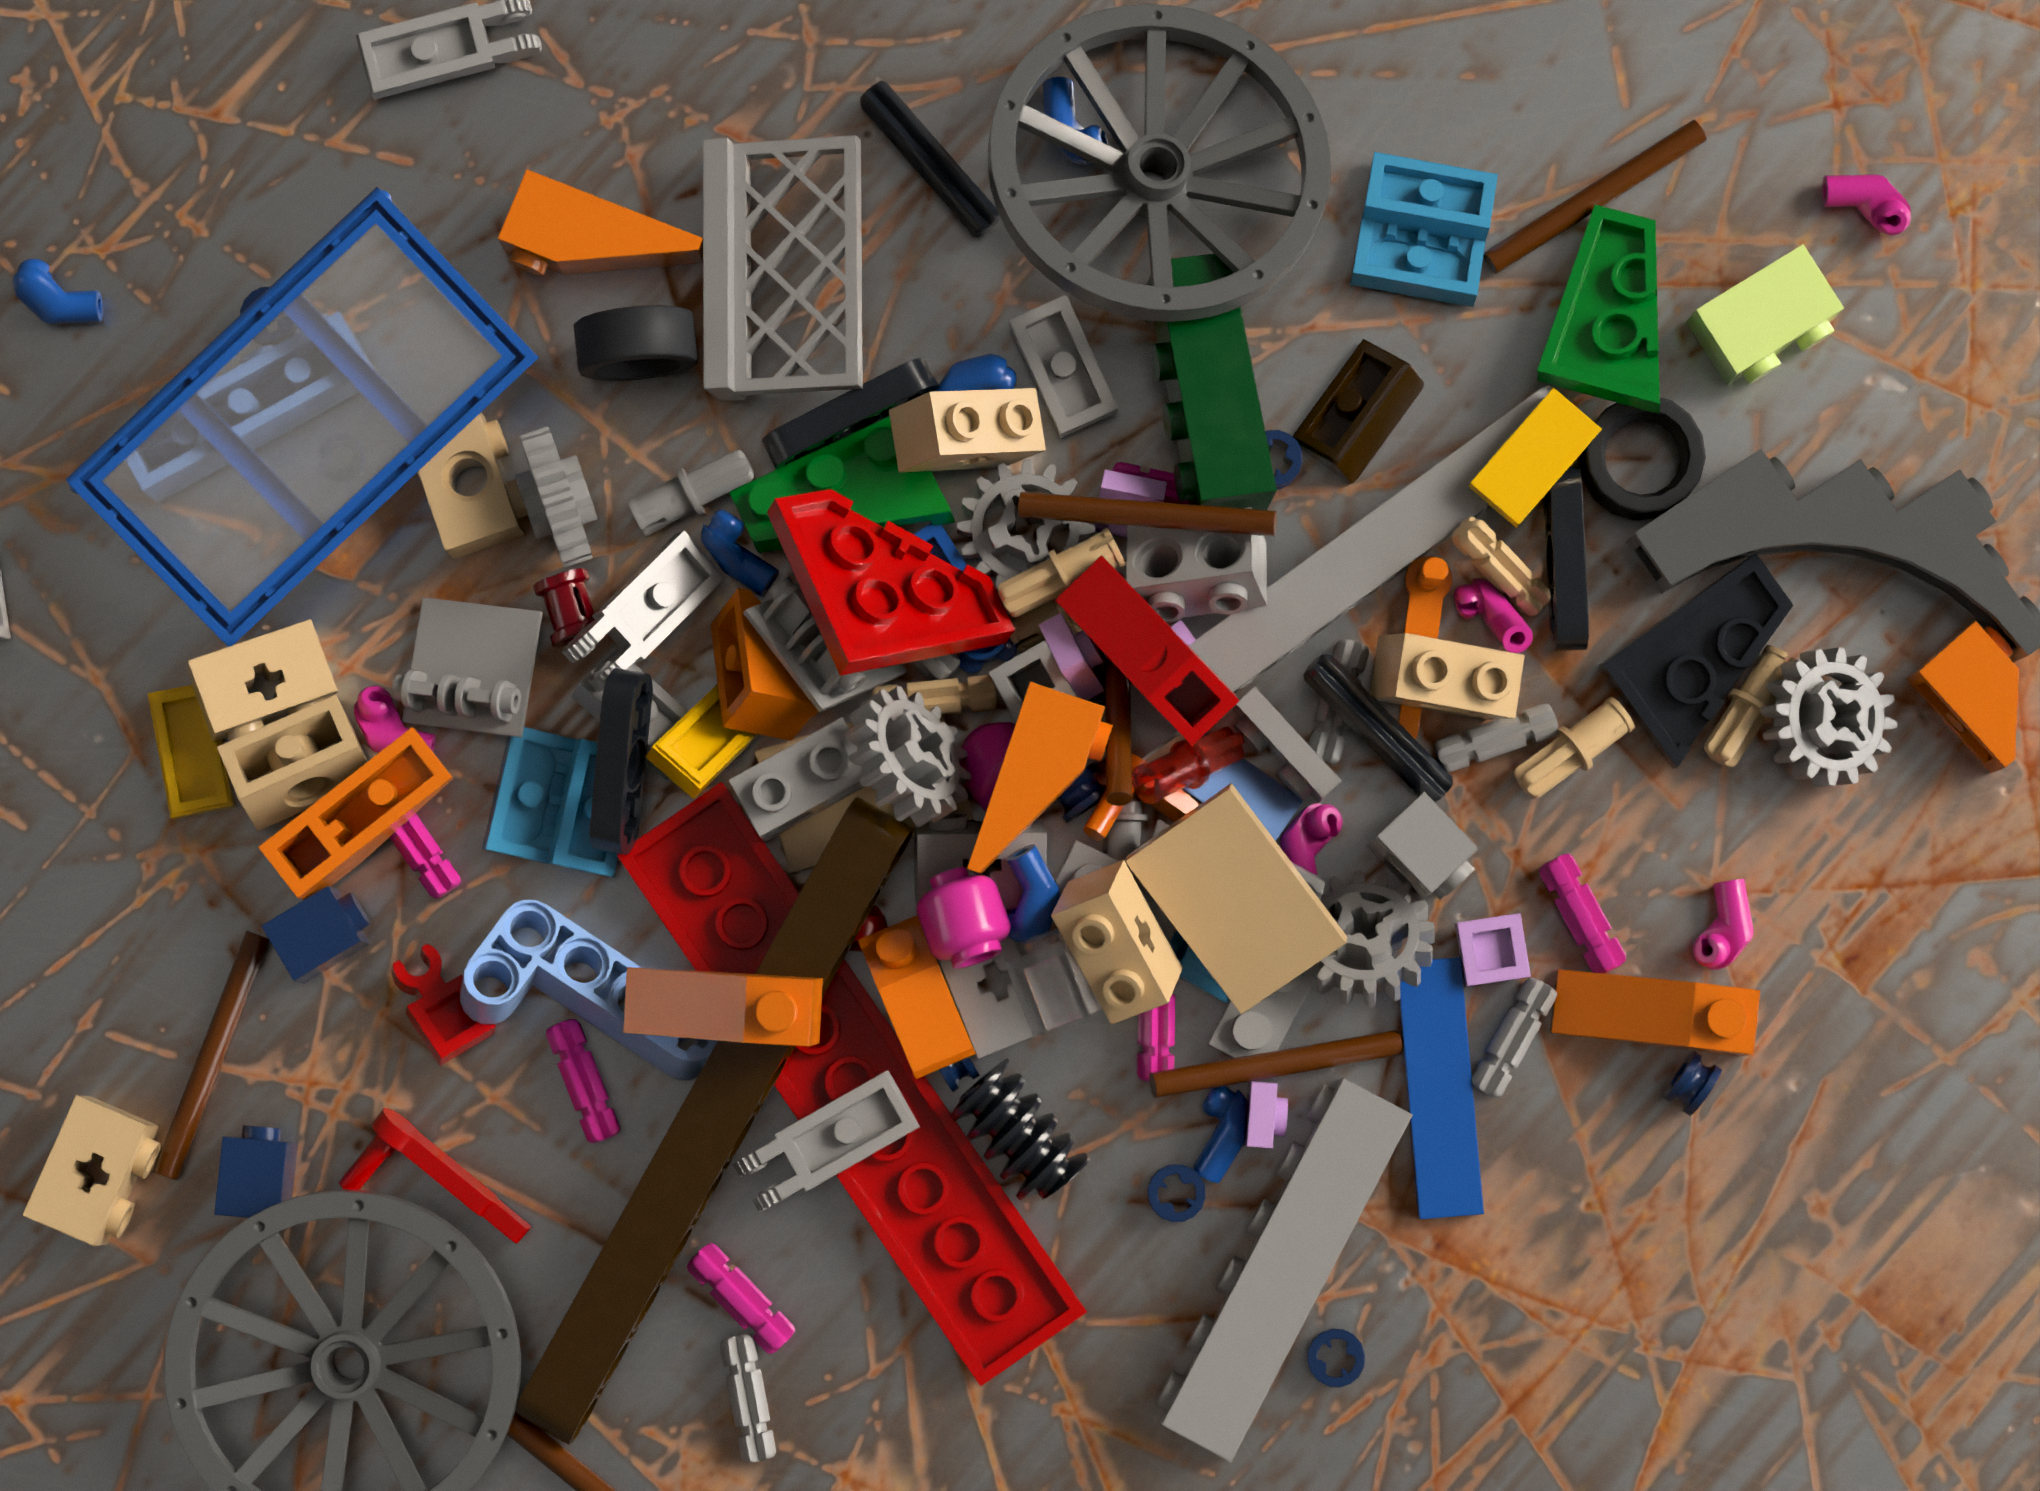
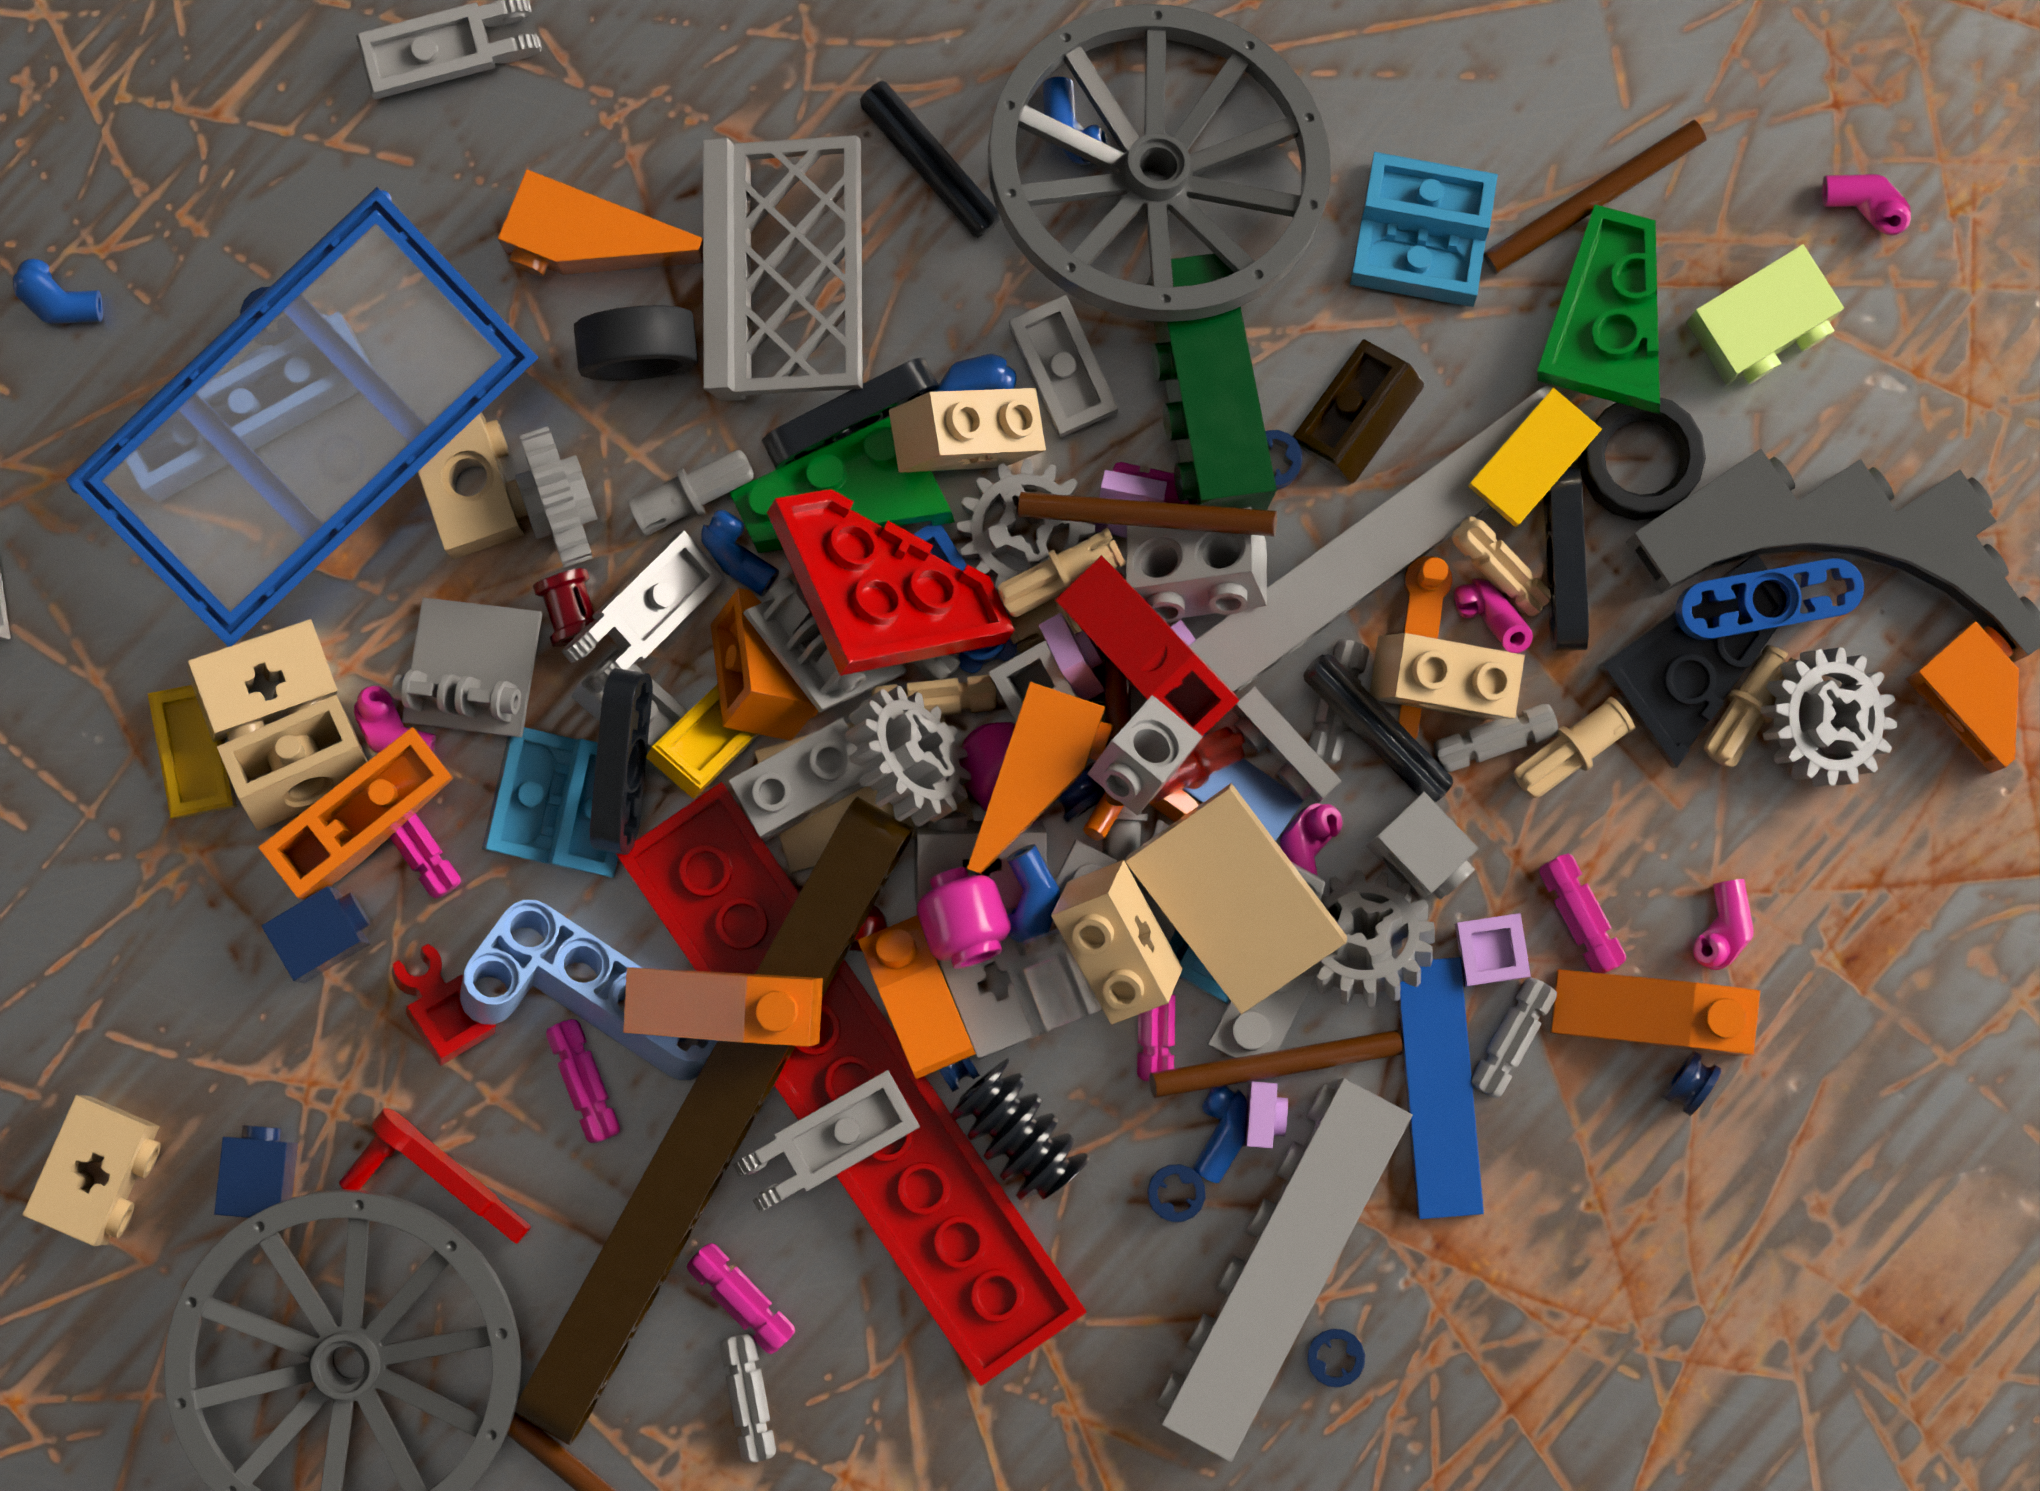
(211, 1055): reddish brown bar -> none
(1144, 755): none -> light grey brick
(1811, 574): none -> blue beam

